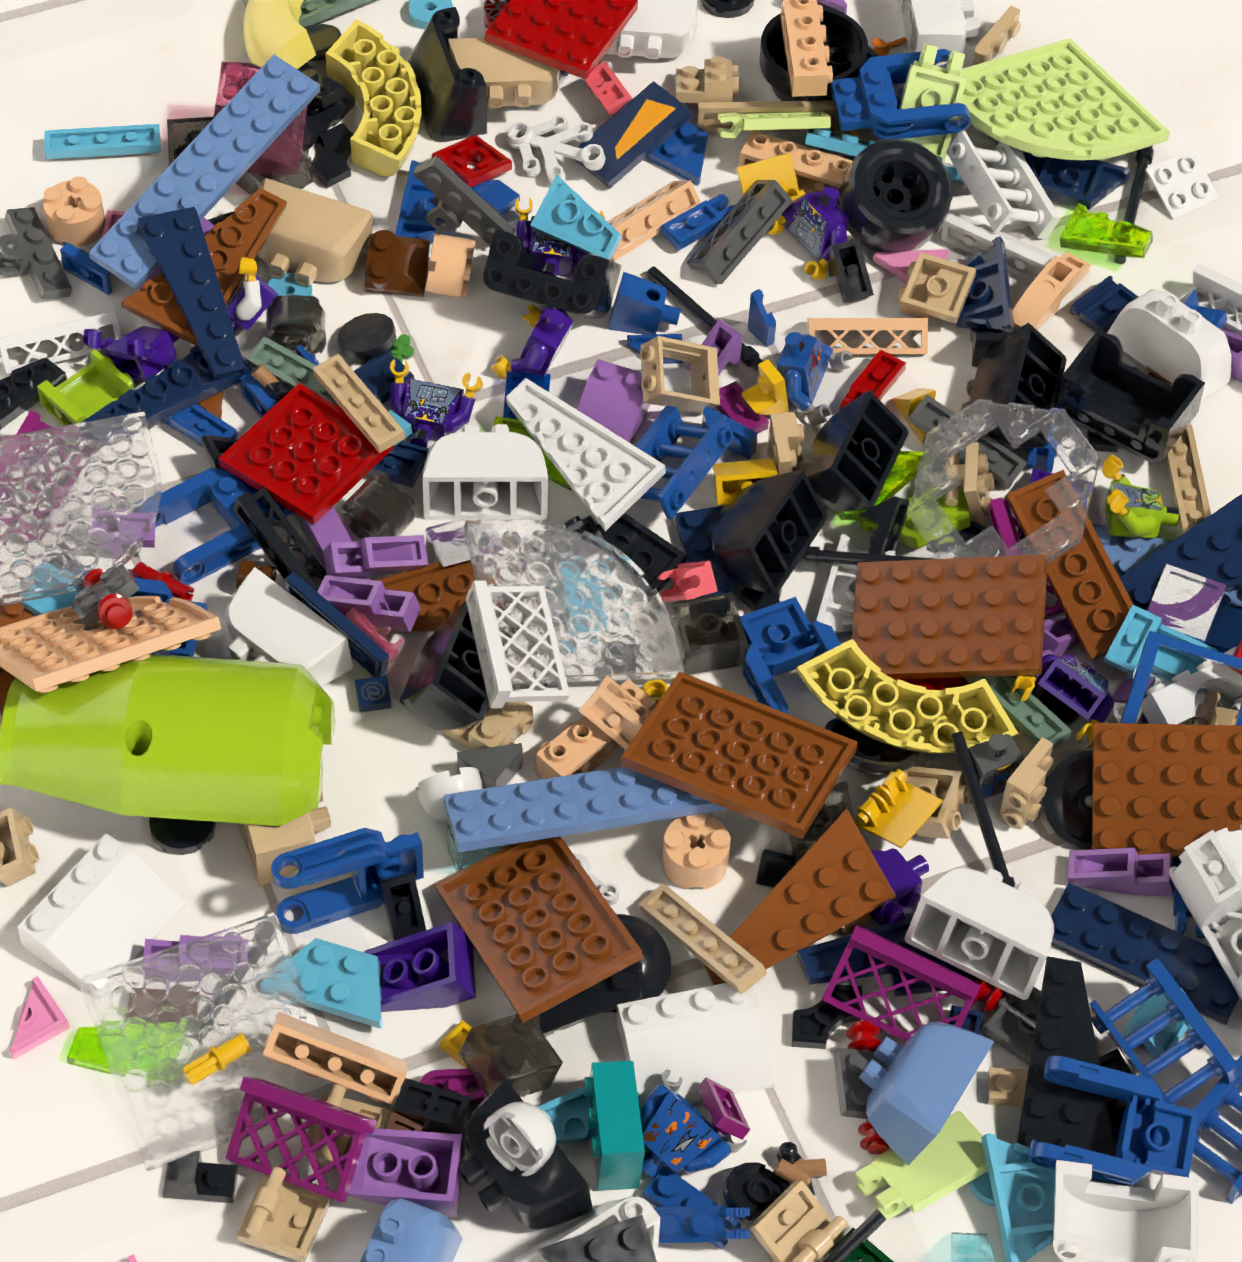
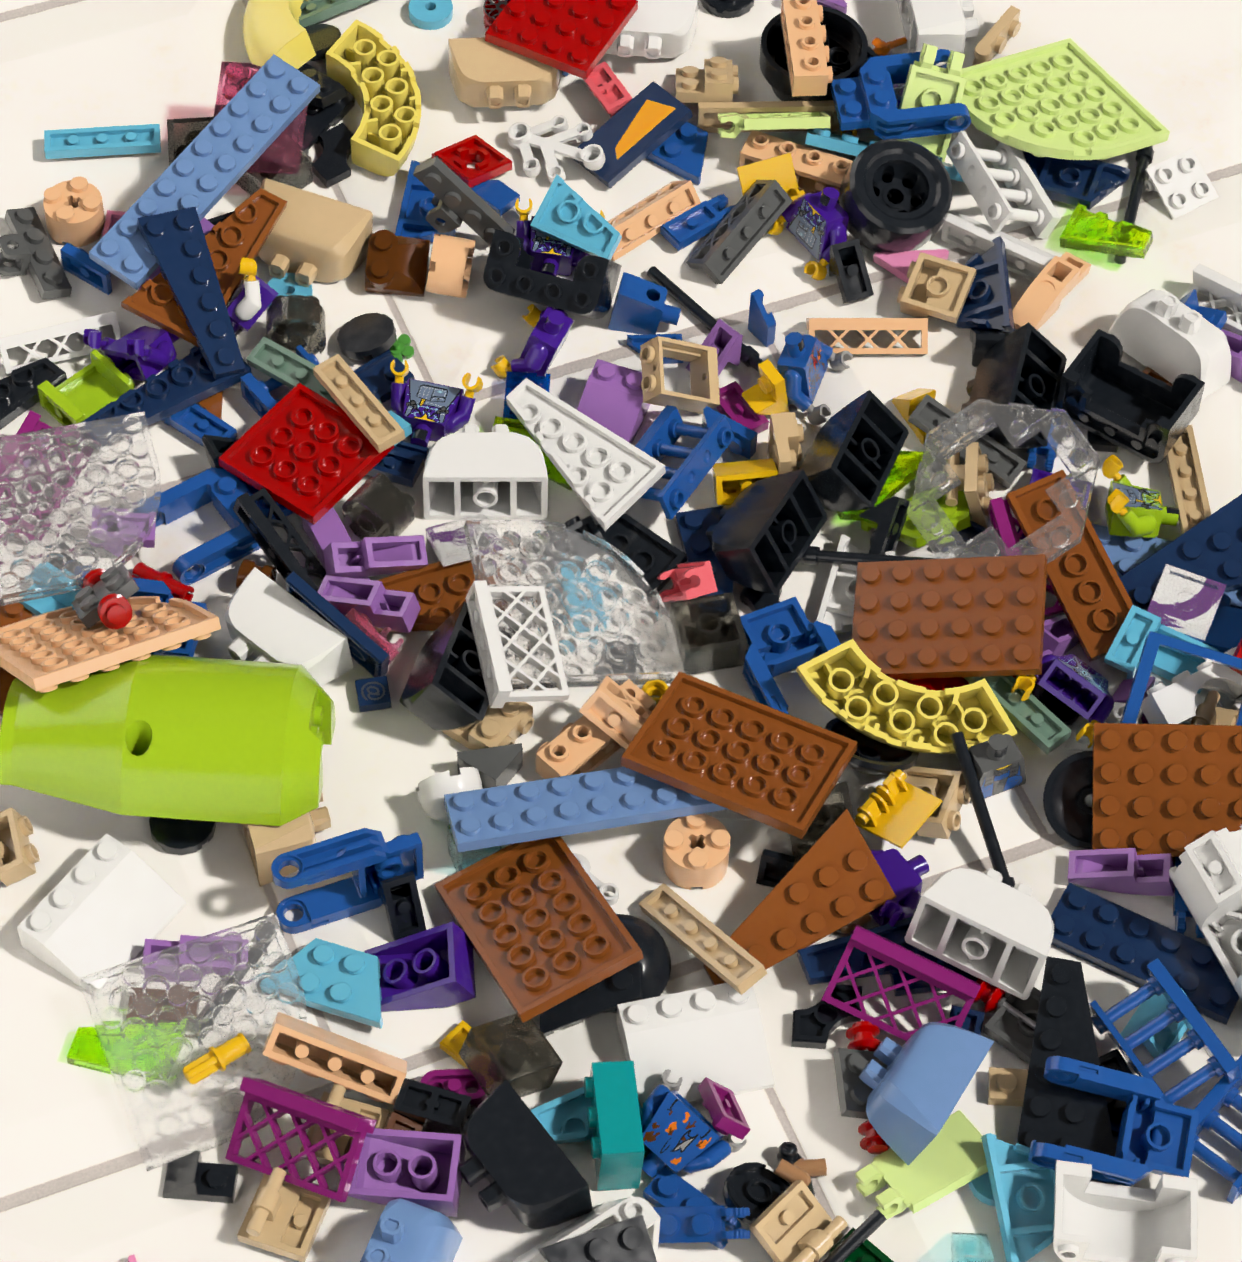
(39, 1020): bright pink tile -> none
(275, 387): arm -> none
(450, 98): black windscreen -> none
(521, 1137): white cylinder -> none
(876, 377): red hinge -> none
(1027, 786): tan plate -> none
(1102, 304): dark blue plate -> none

